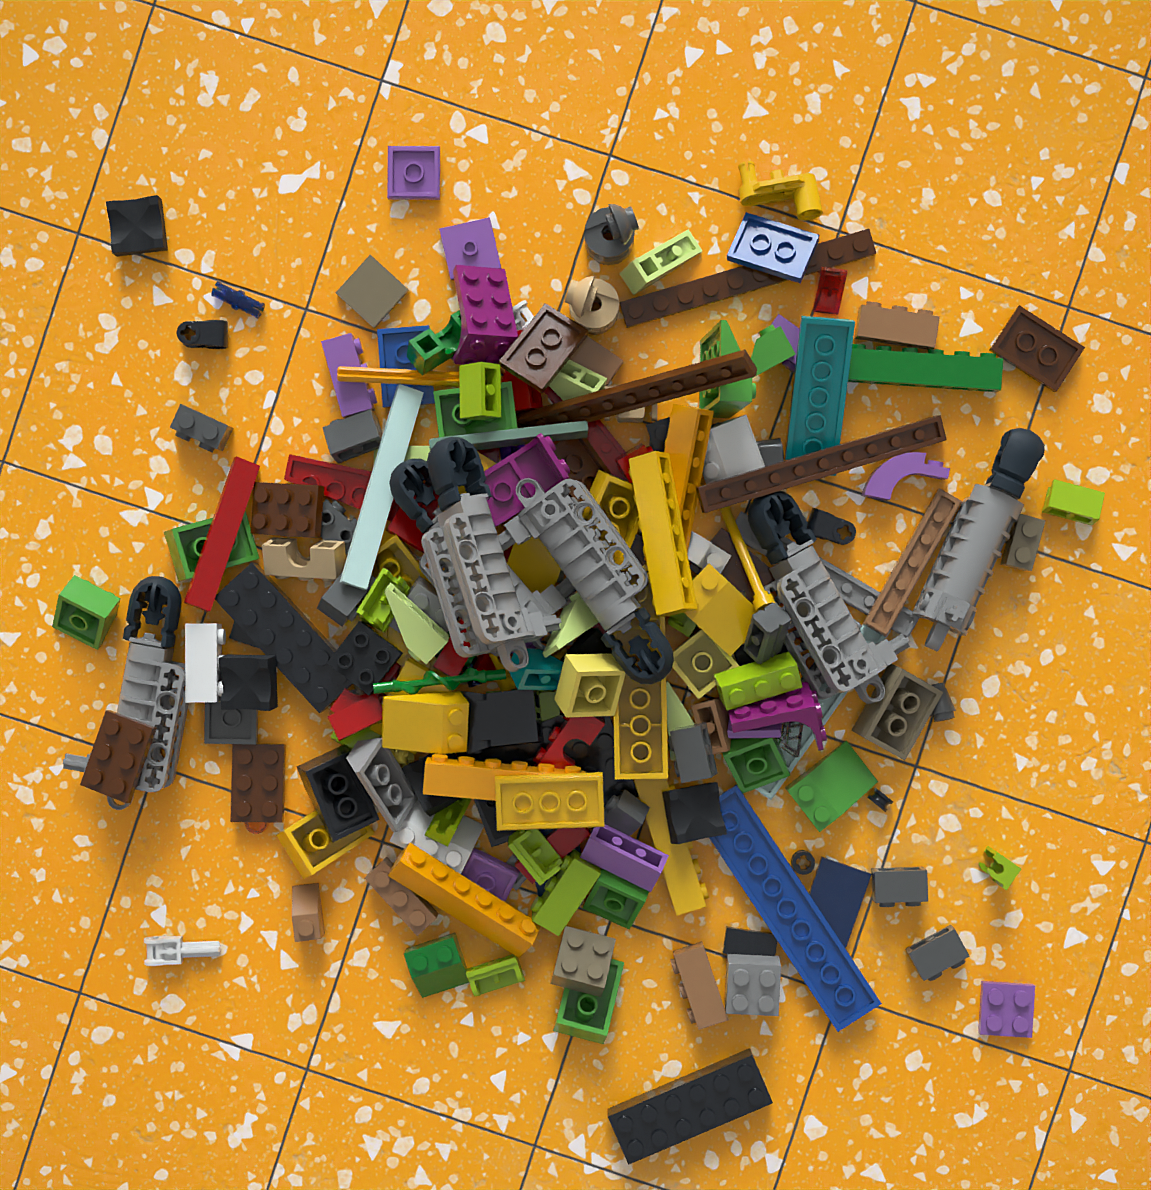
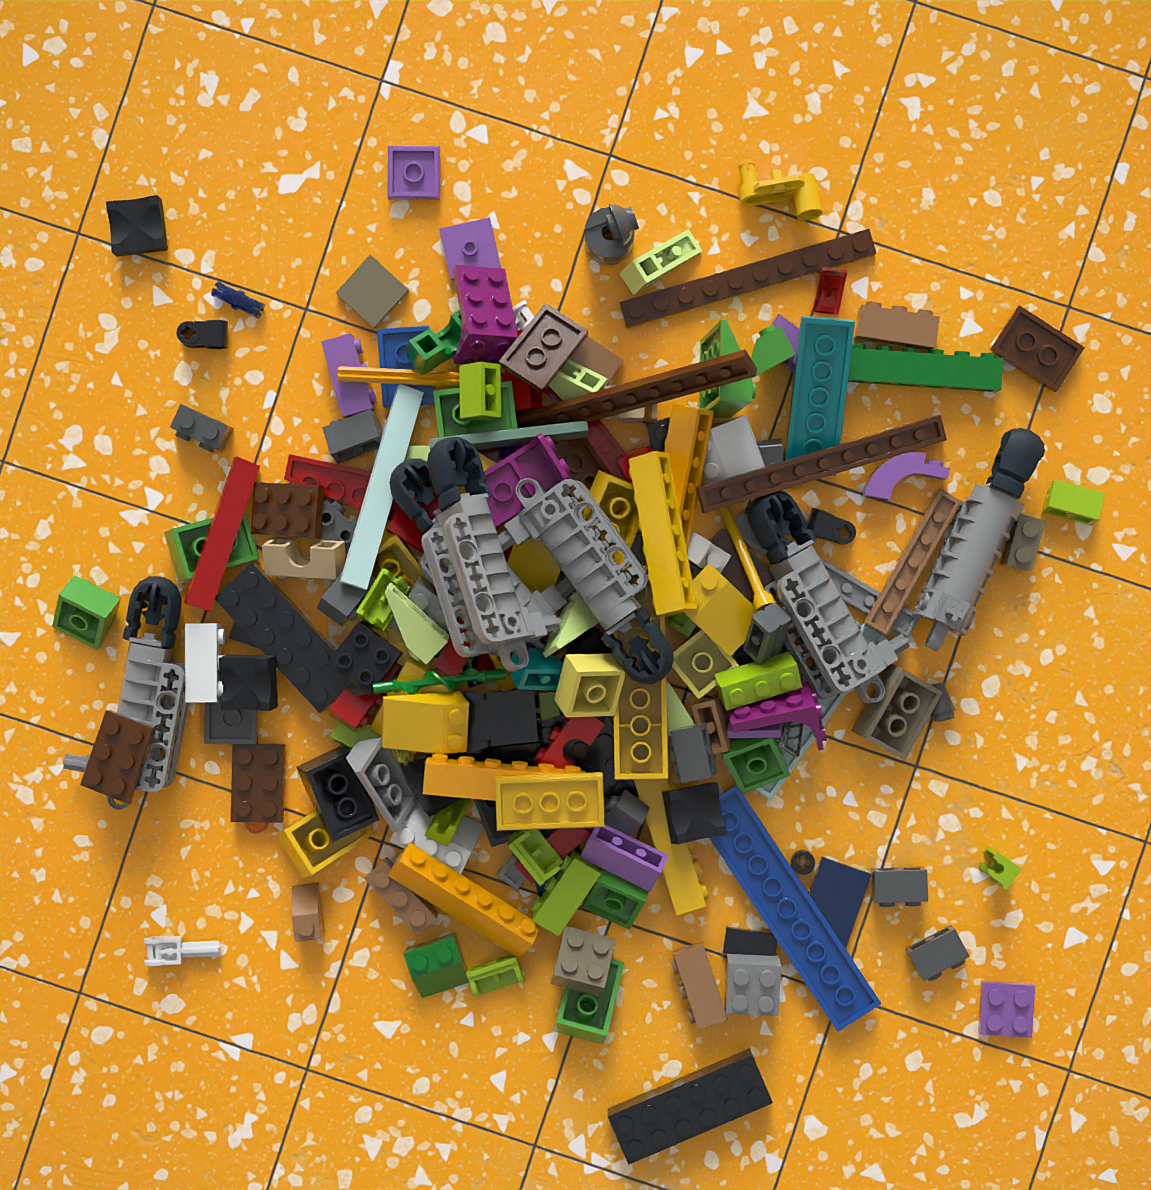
(356, 717): red tile -> none
(490, 873): medium lavender plate -> none
(581, 298): tan cylinder -> none
(773, 247): plate -> none
(831, 786): bright green slope -> none
(880, 799): black bush -> none

